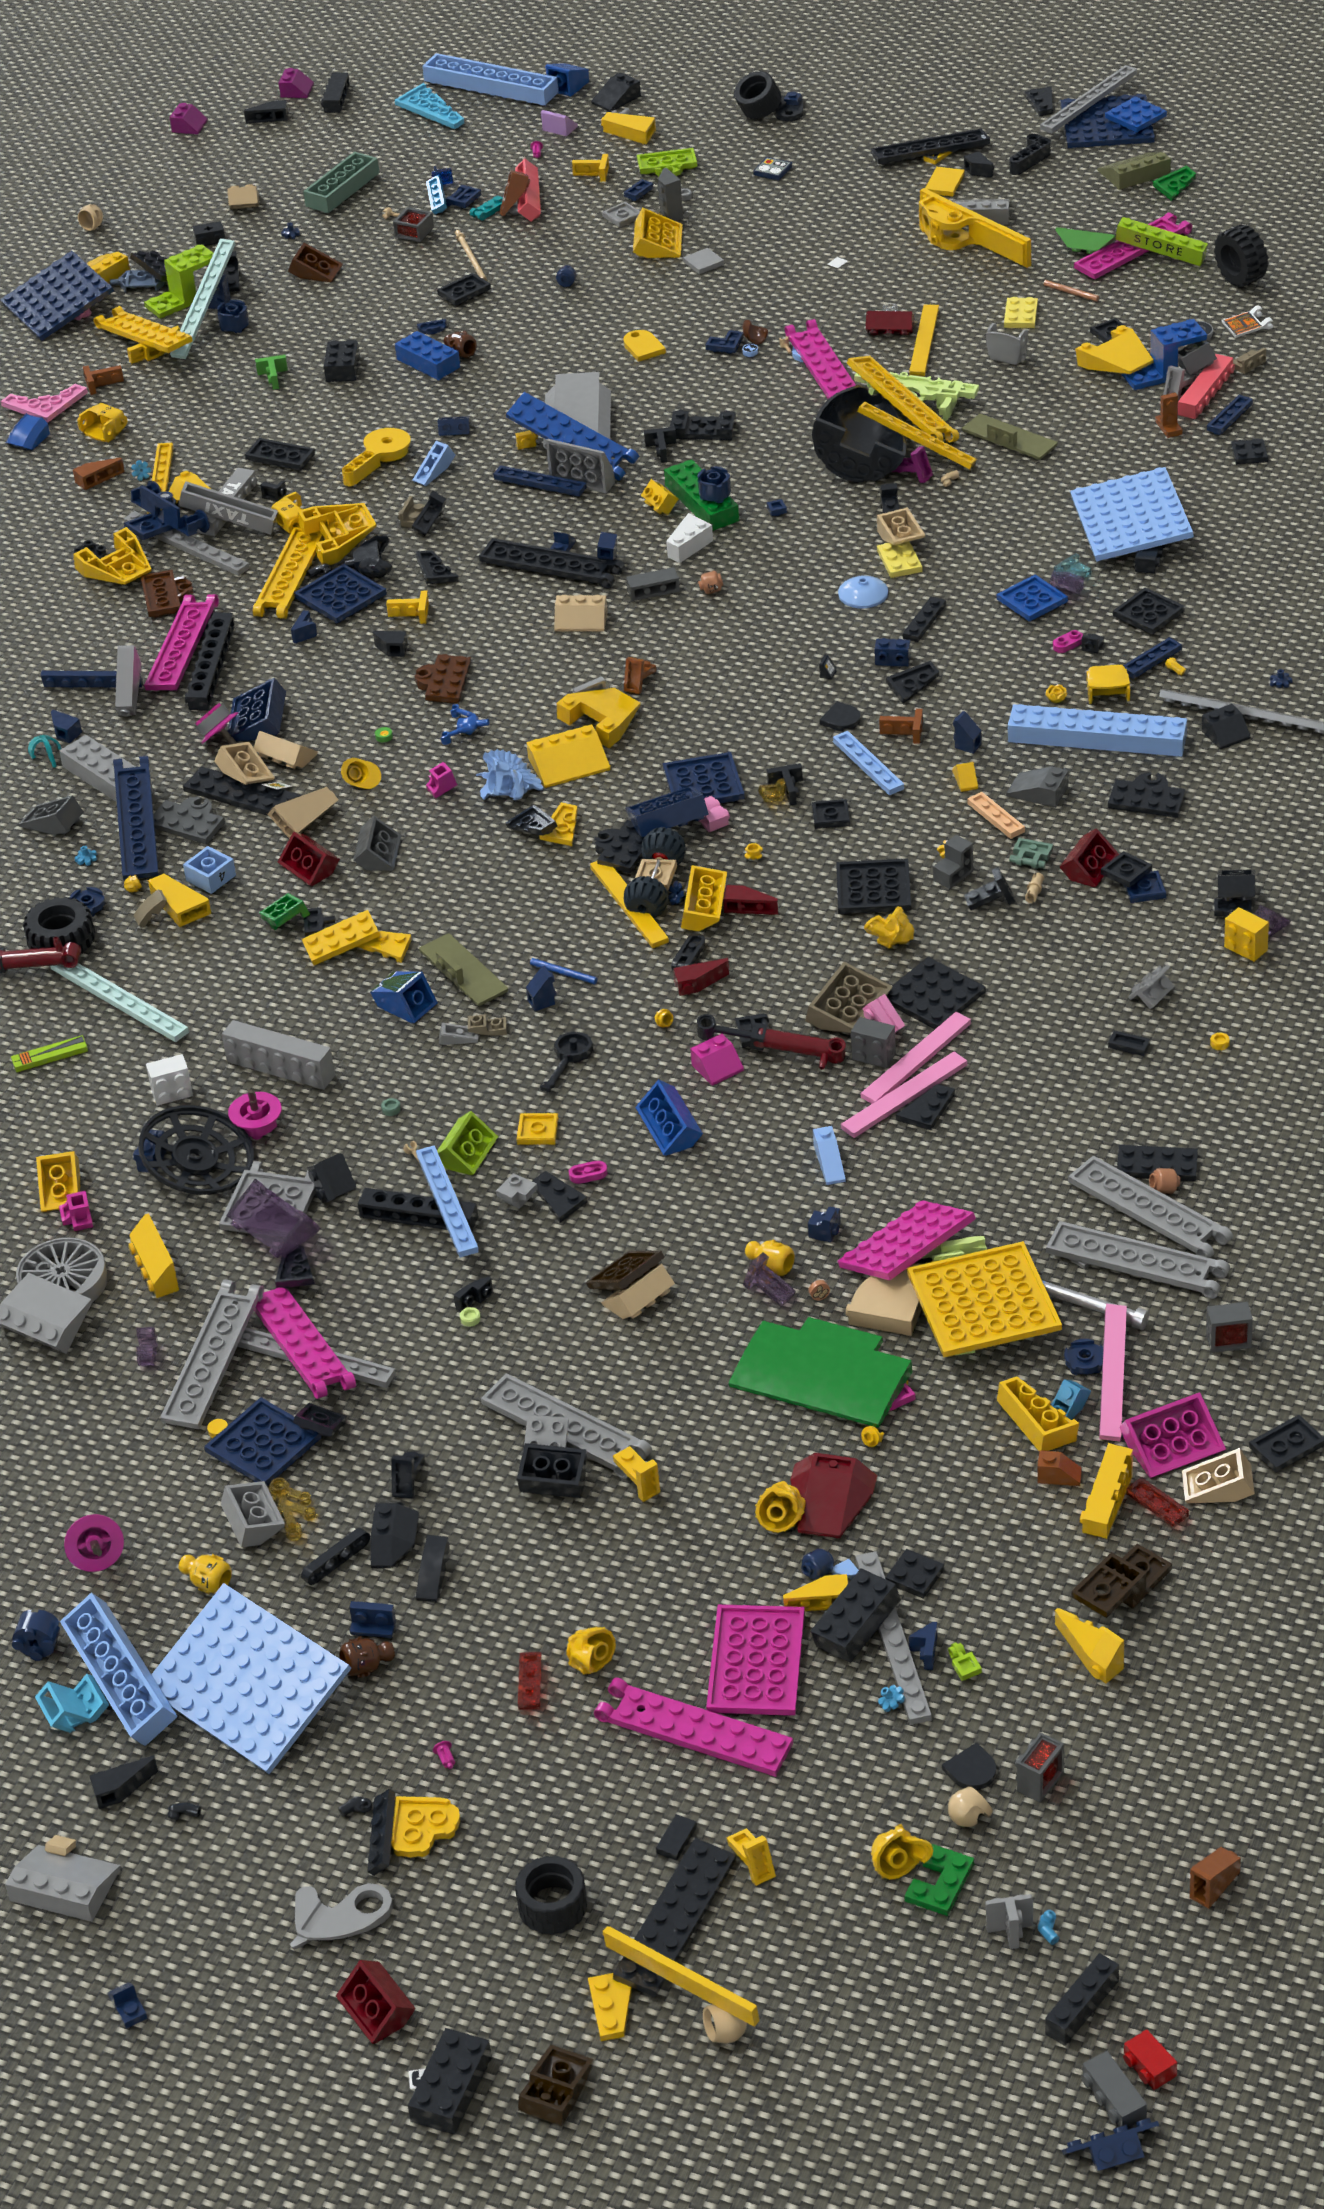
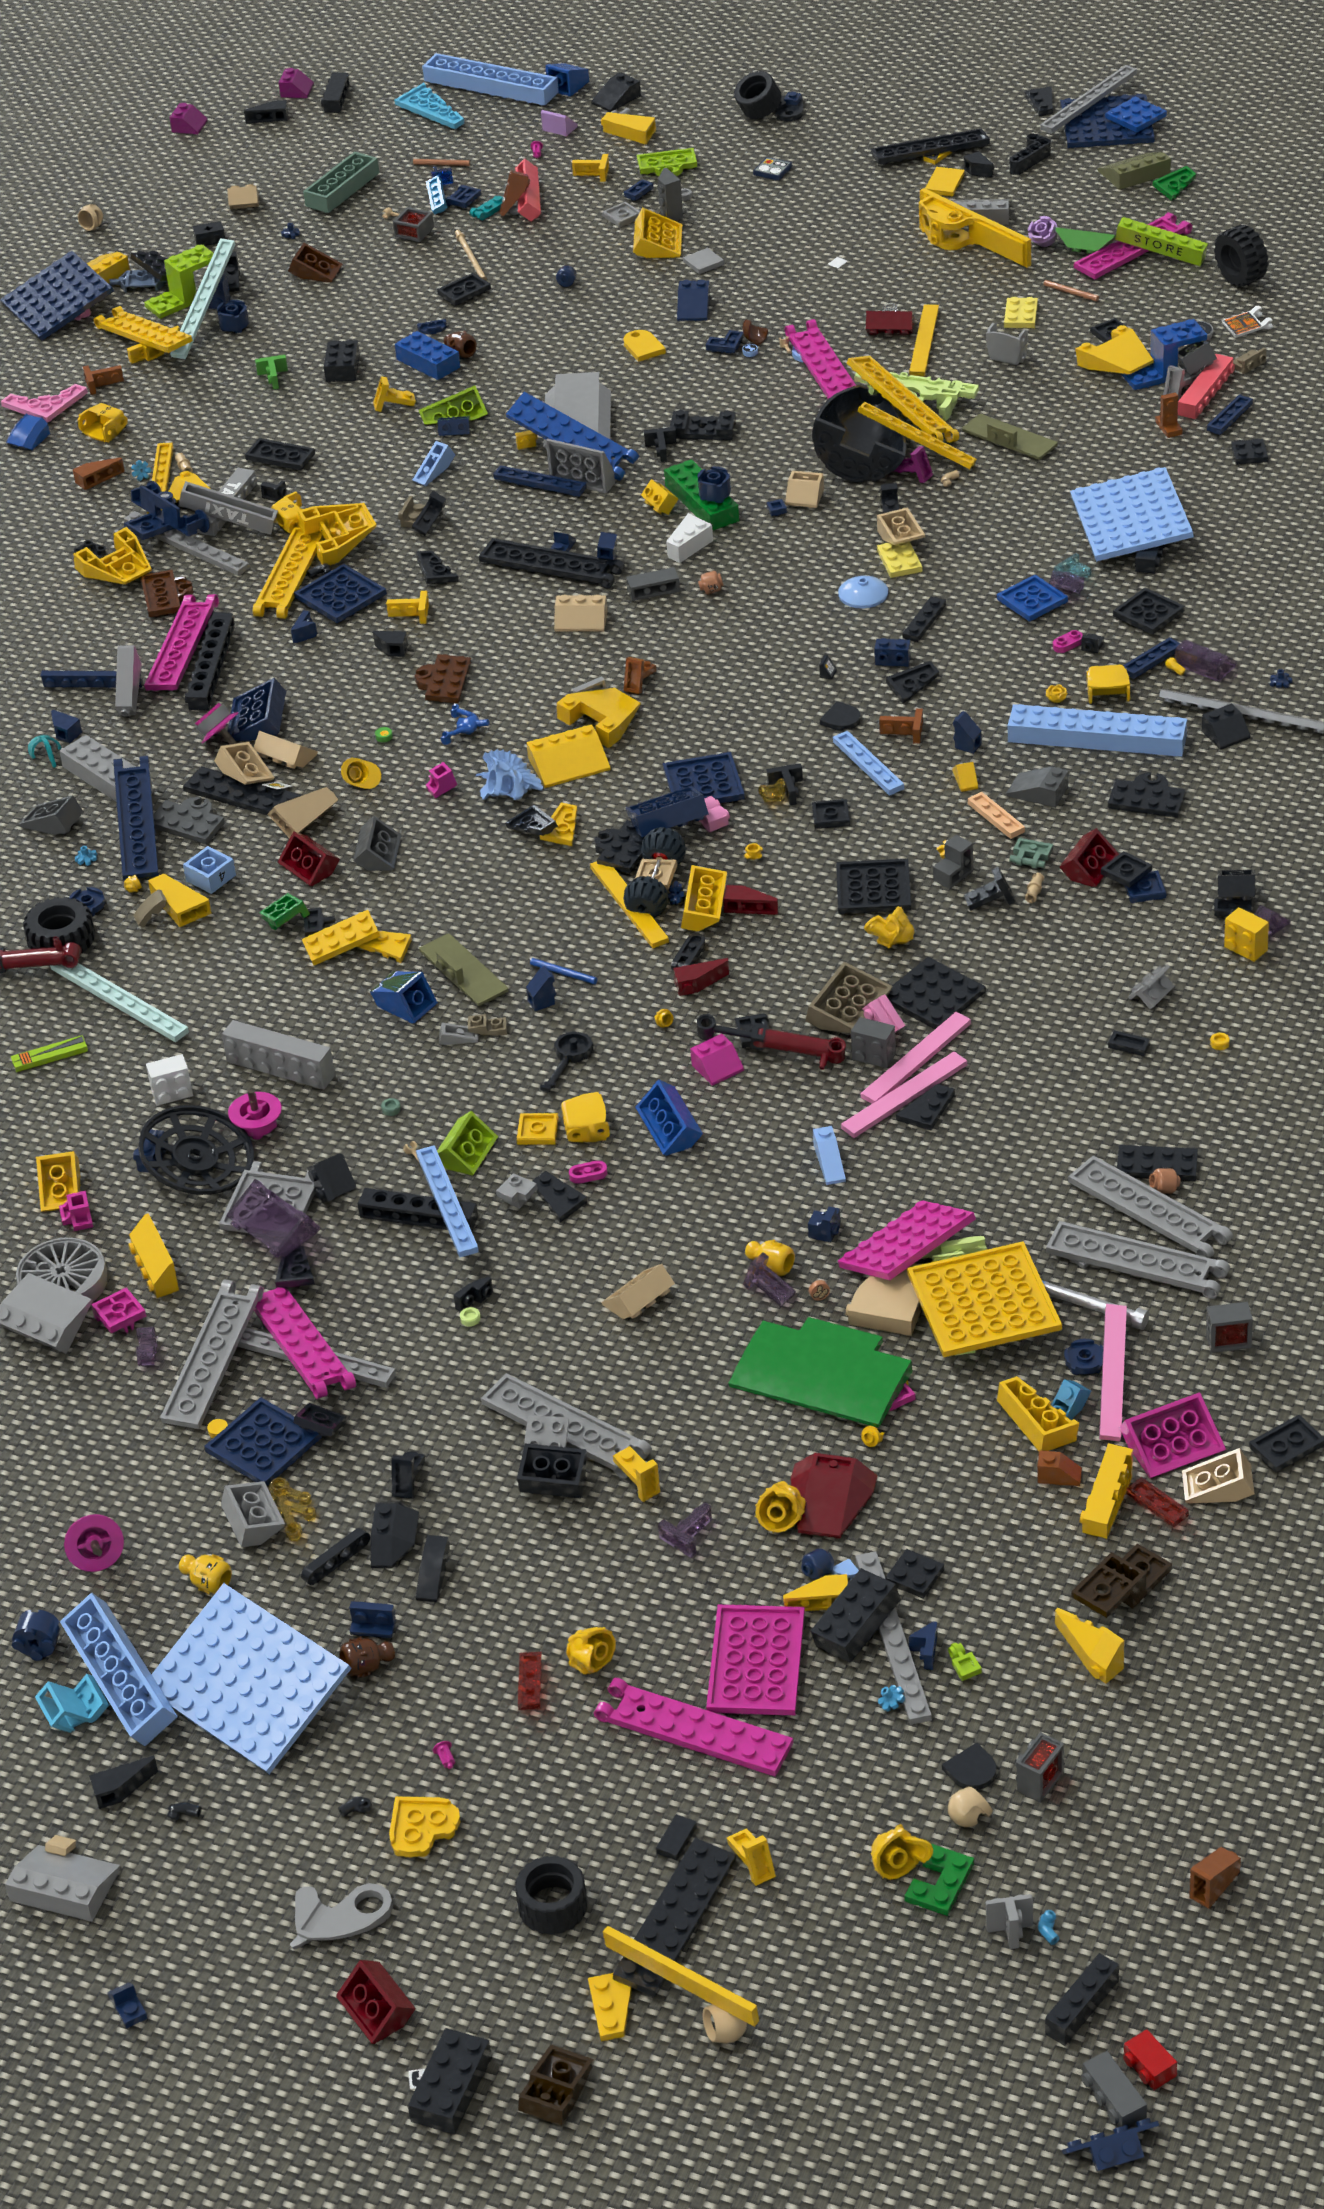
(118, 1311): none -> dark pink piece
(183, 463): none -> tan pin
(368, 557): black torso -> none
(380, 445): yellow beam -> none
(381, 1832): black plate -> none
(391, 395): none -> yellow bracket
(441, 162): none -> nougat bar
(460, 404): none -> lime wedge
(584, 1118): none -> yellow piece
(625, 1270): dark brown plate -> none
(682, 1535): none -> clear purple bracket
(693, 300): none -> dark blue slope
(804, 489): none -> tan slope
(1043, 231): none -> lavender cone
(1203, 660): none -> clear purple slope

